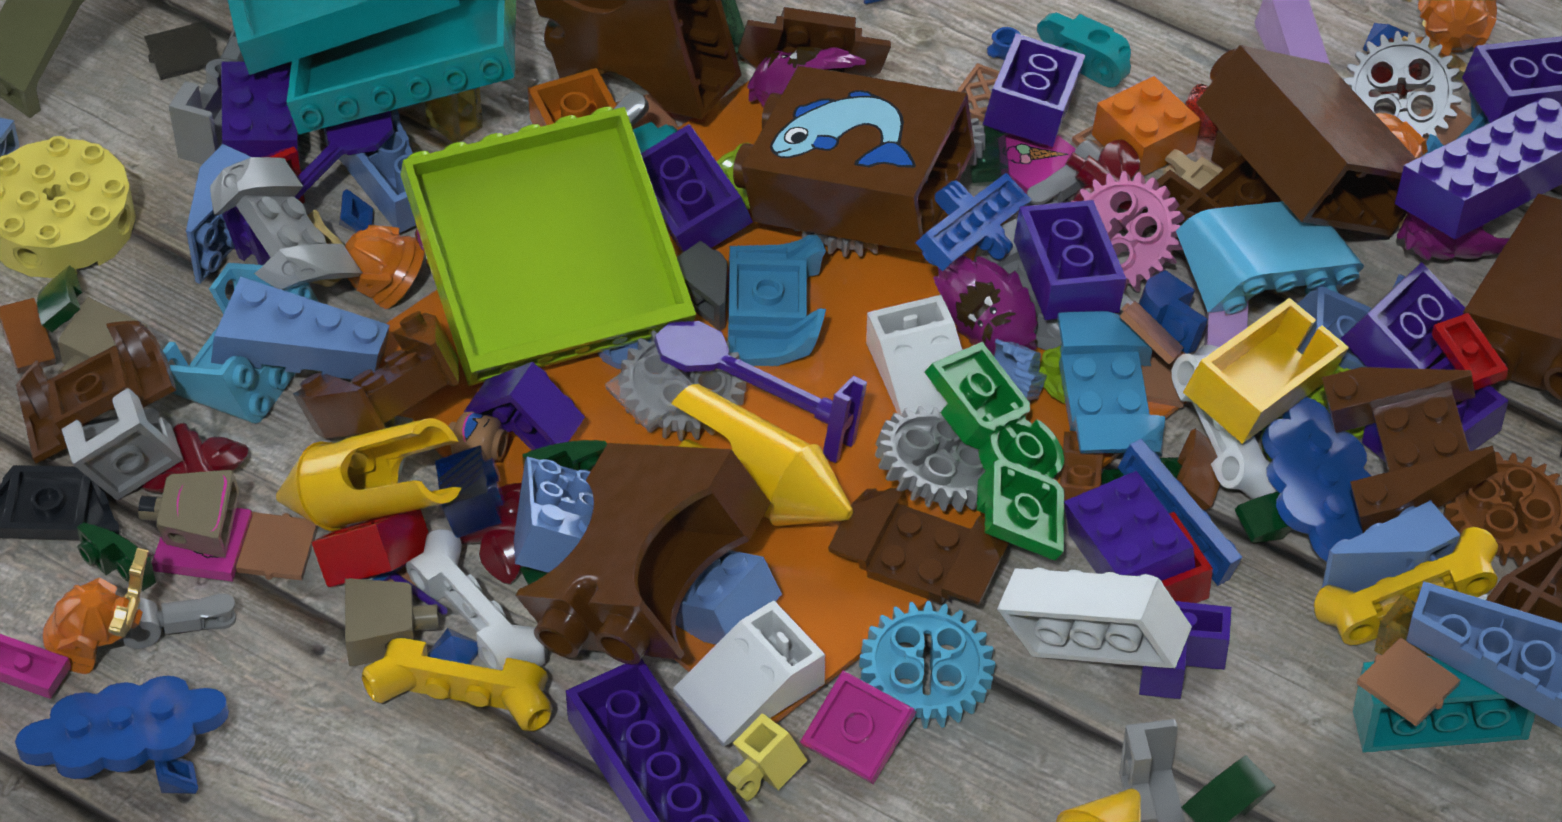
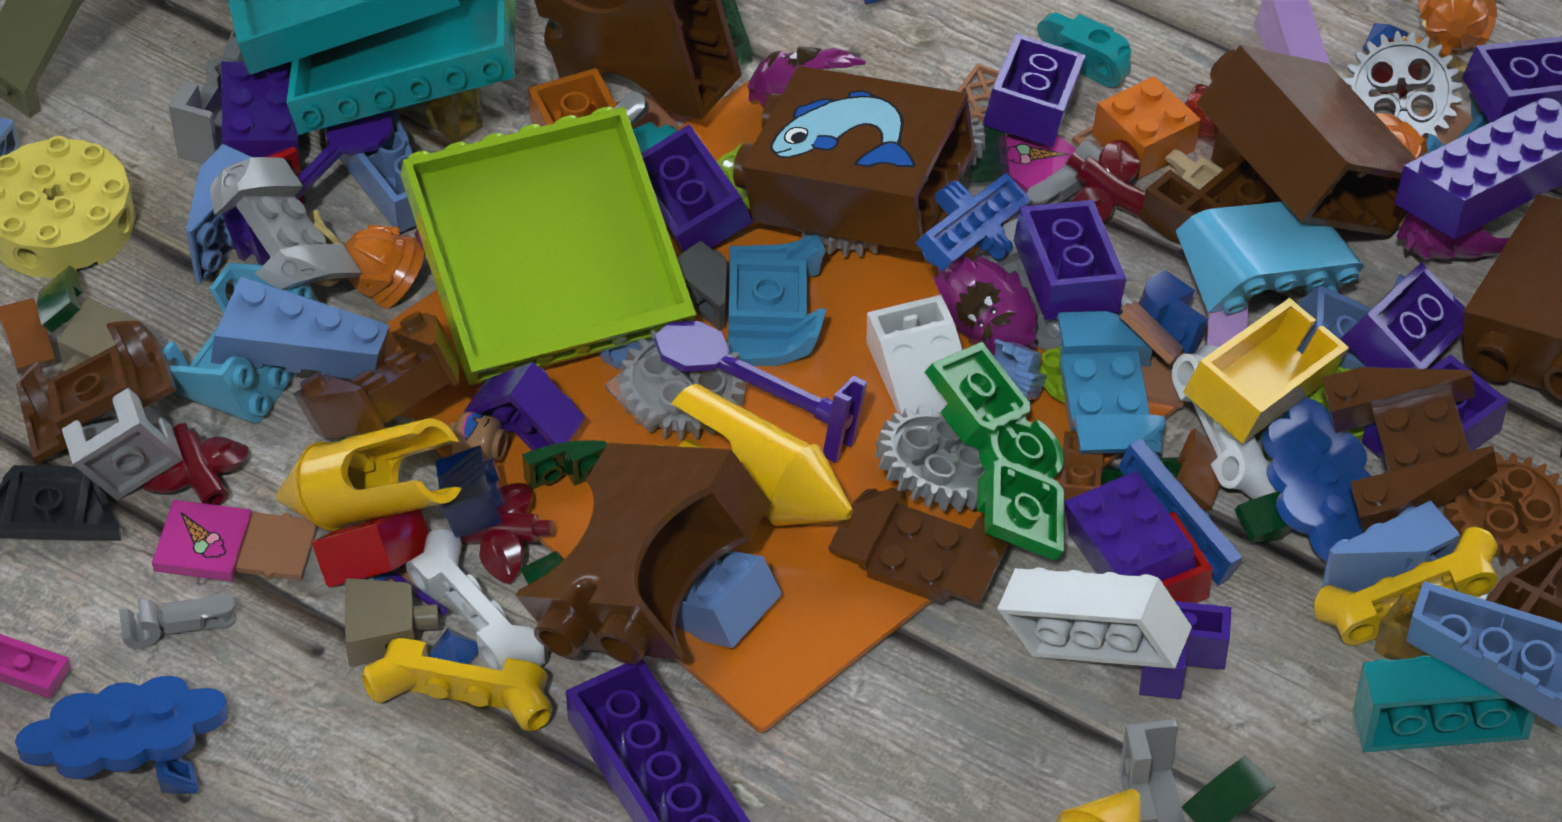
(94, 617): orange helmet -> none
(111, 552): dark green slope -> none
(181, 50): clear smoke piece -> none
(195, 511): dark tan torso -> none
(355, 213): blue slope -> none
(551, 513): medium blue slope -> none
(752, 671): white slope -> none
(768, 755): light yellow brick -> none
(815, 30): reddish brown piece -> none
(858, 727): dark pink tile -> none
(965, 666): medium azure gear -> none
(1001, 43): blue plate -> none
(1148, 253): bright pink gear -> none
(1408, 681): nougat piece -> none
(1470, 350): red plate -> none

